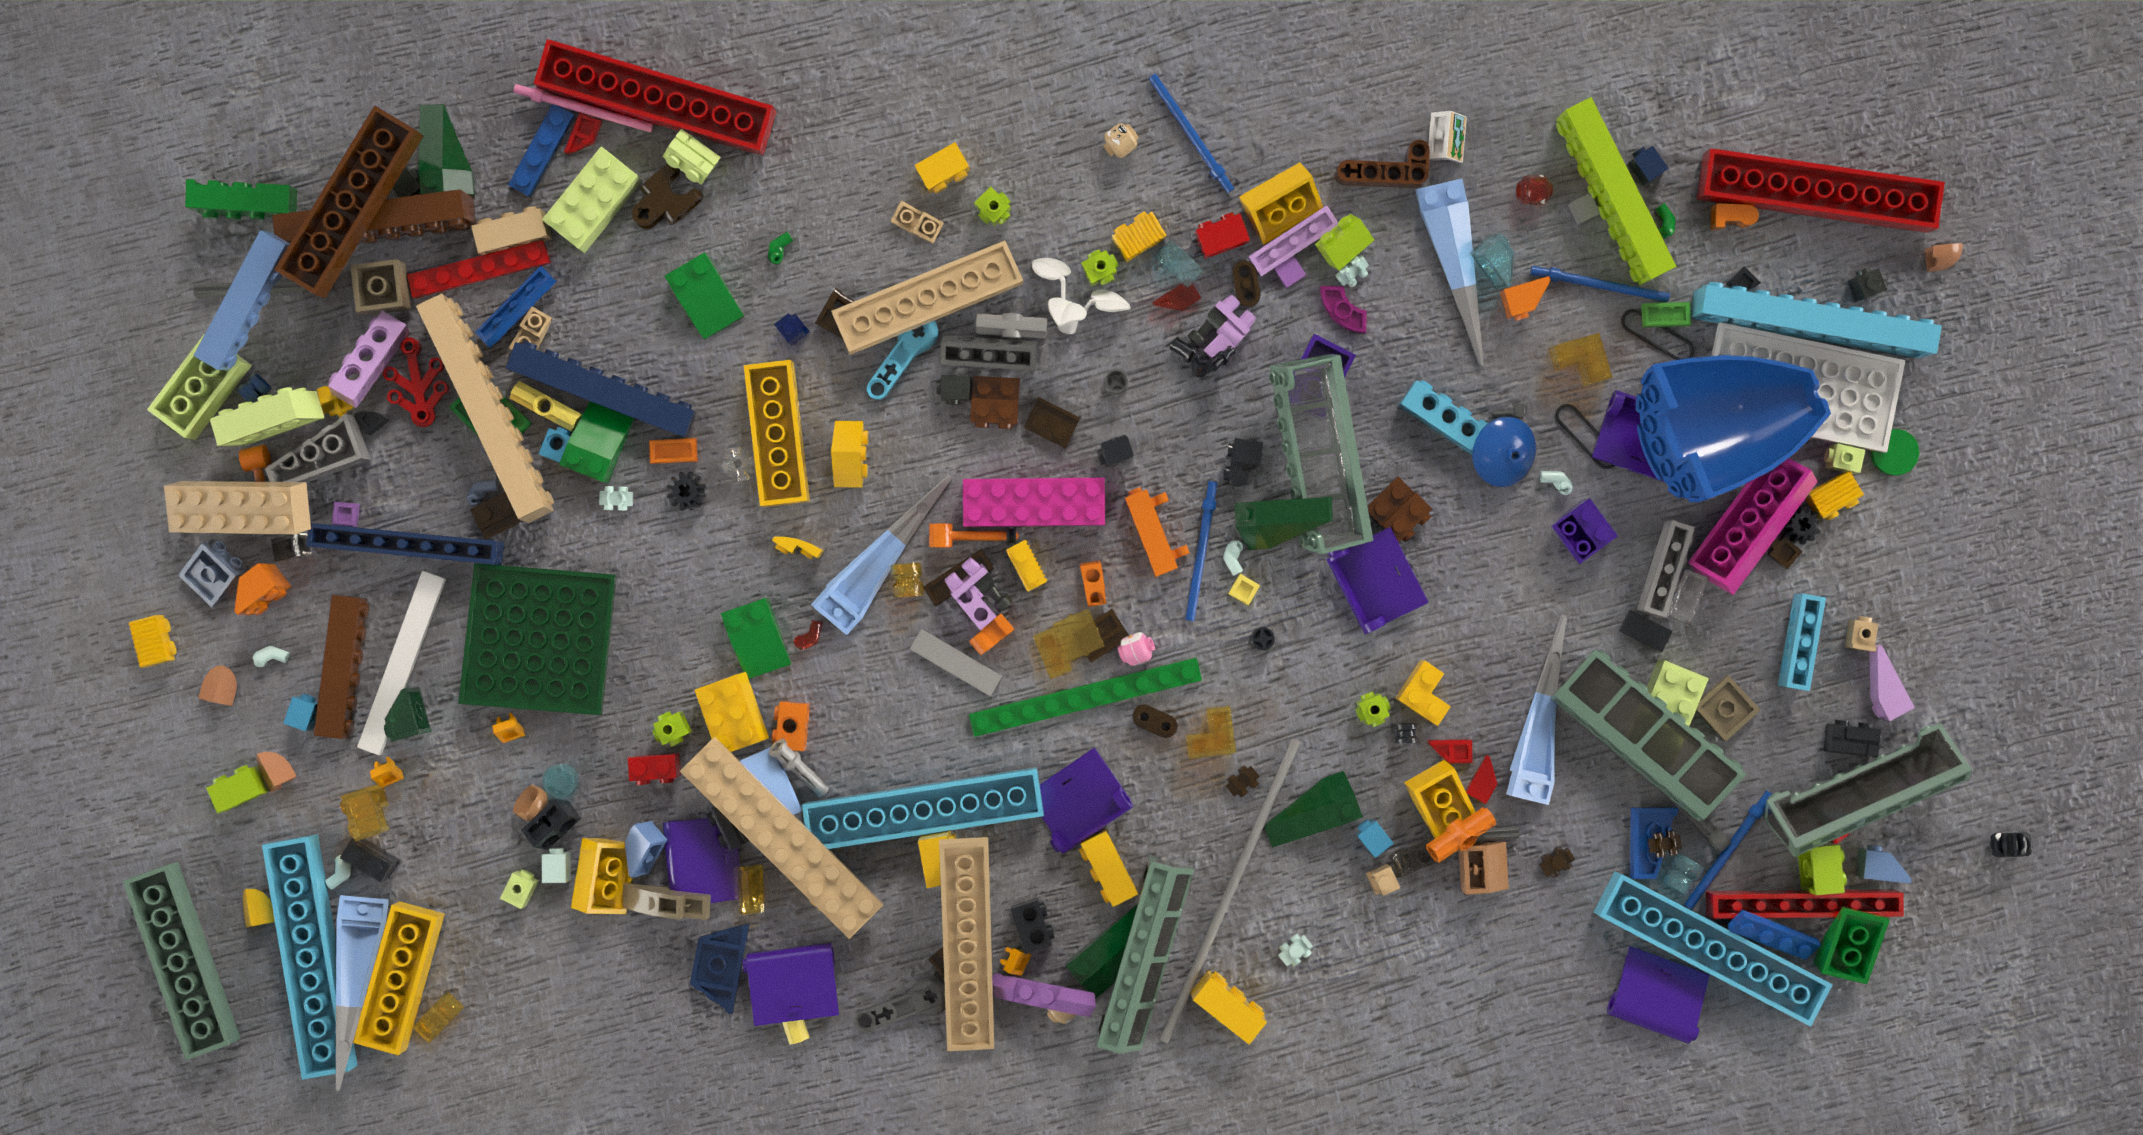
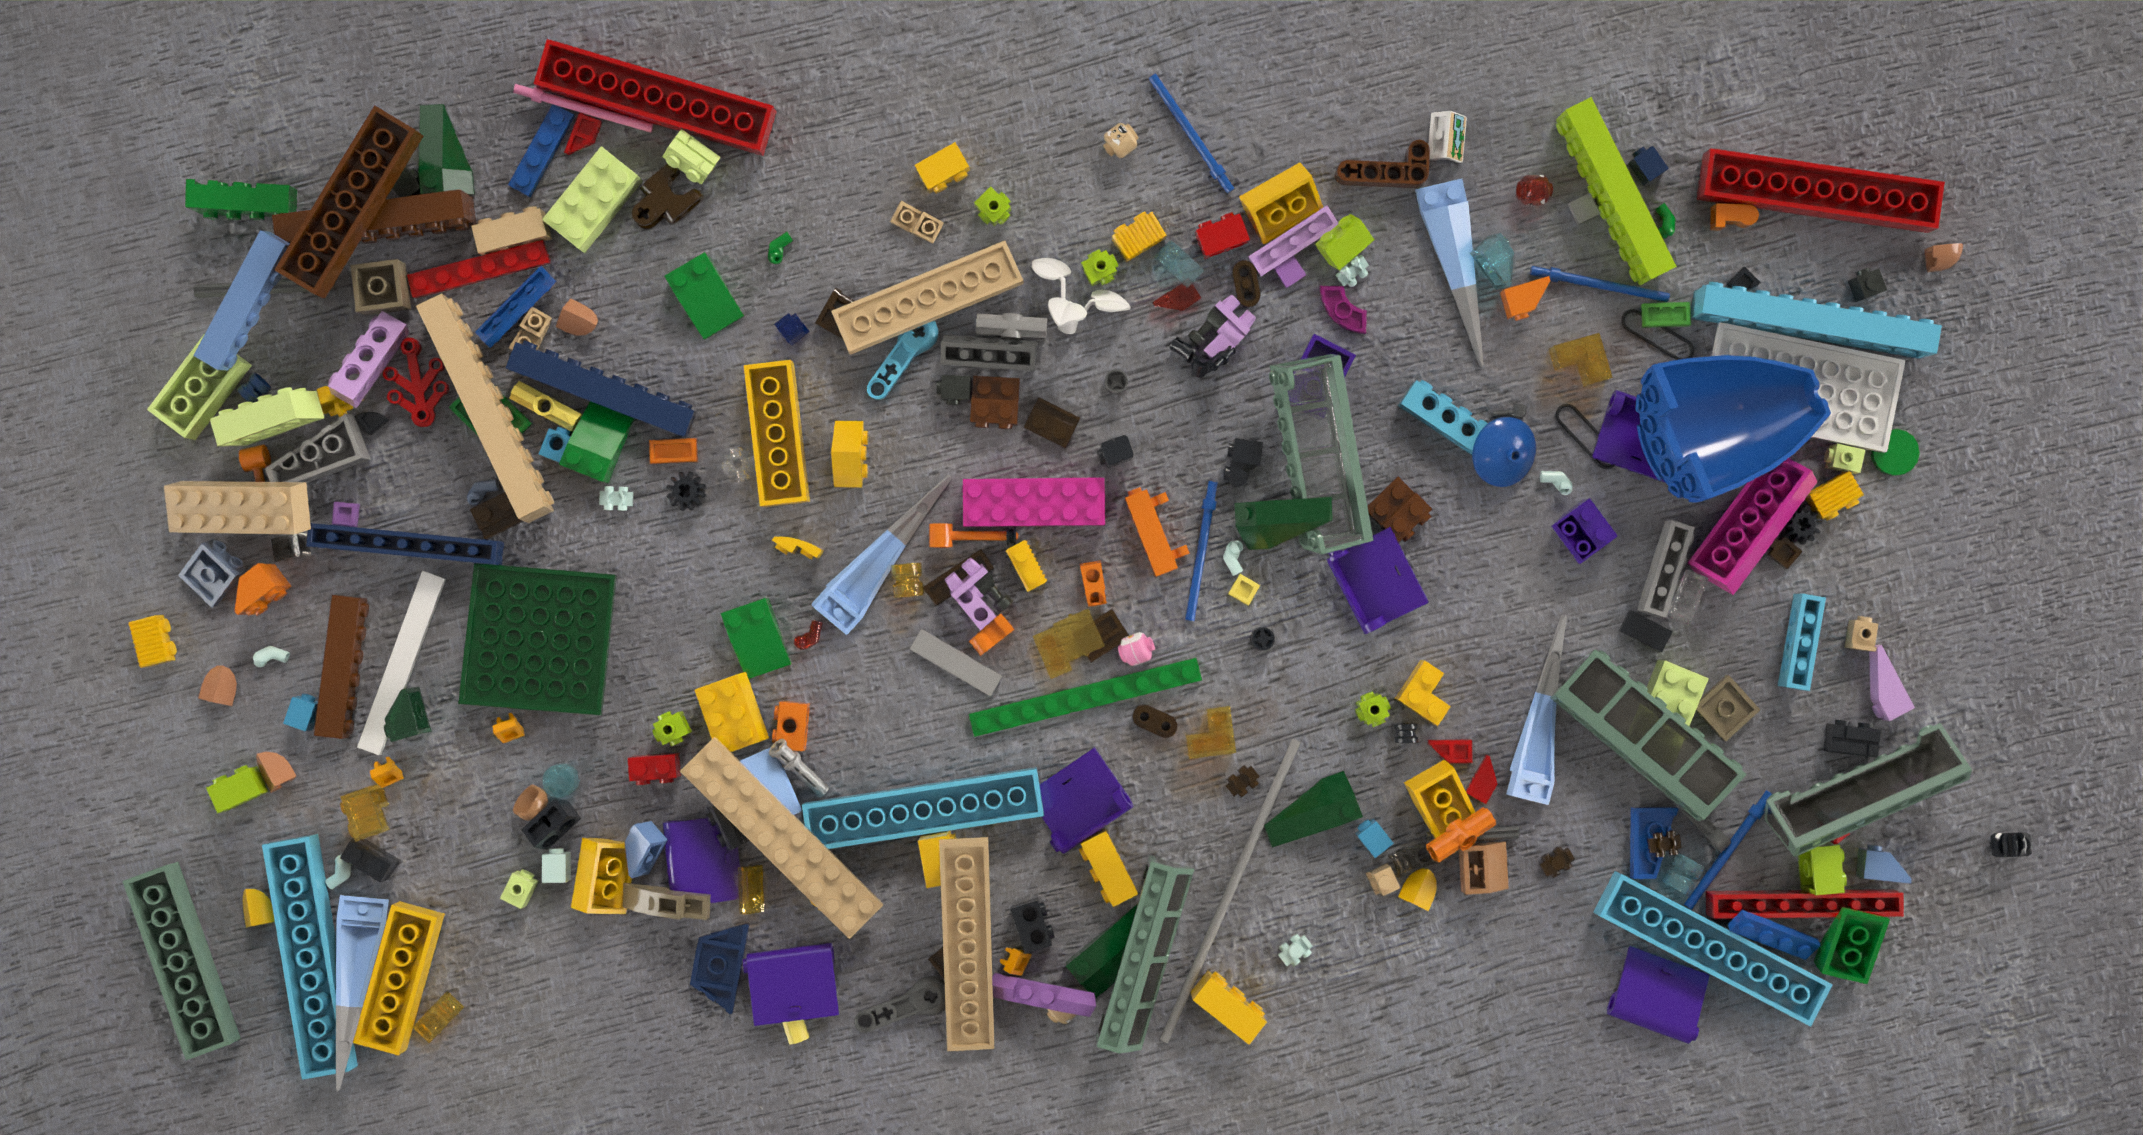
(576, 319): none -> nougat brick
(1419, 888): none -> yellow brick

